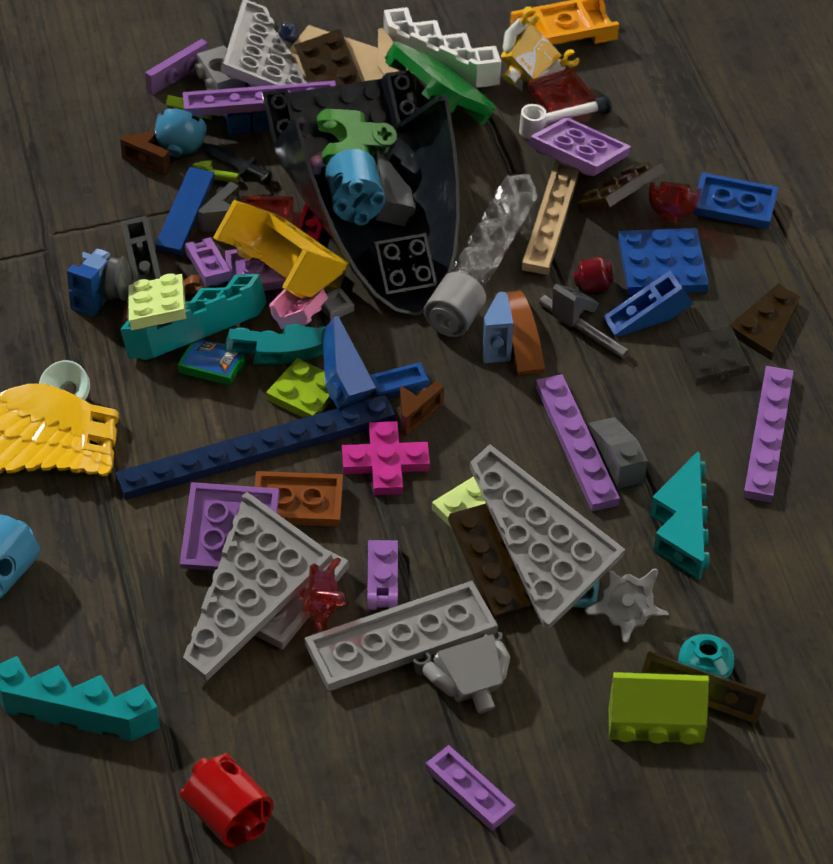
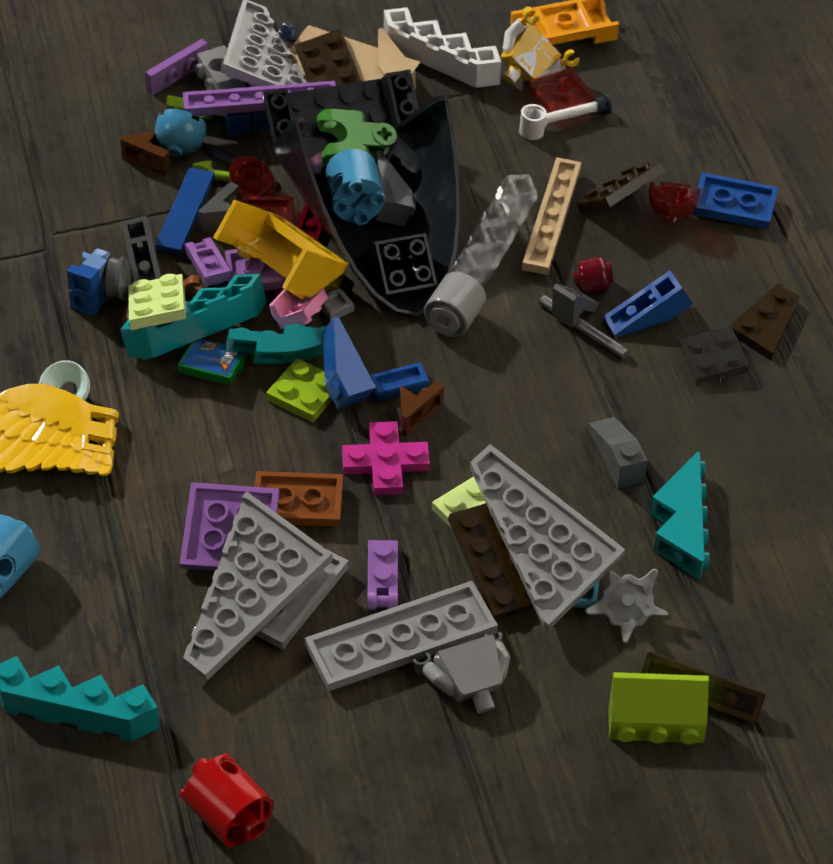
(252, 177): none -> clear red piece
(253, 447): dark blue plate -> none
(322, 594): clear red piece -> none
(440, 81): green tile -> none
(470, 787): medium lavender plate -> none
(498, 331): medium blue tile -> none
(525, 342): dark orange slope -> none
(577, 443): medium lavender plate -> none
(579, 146): medium lavender plate -> none
(655, 252): blue plate -> none
(719, 663): teal piece -> none
(768, 434): medium lavender plate -> none

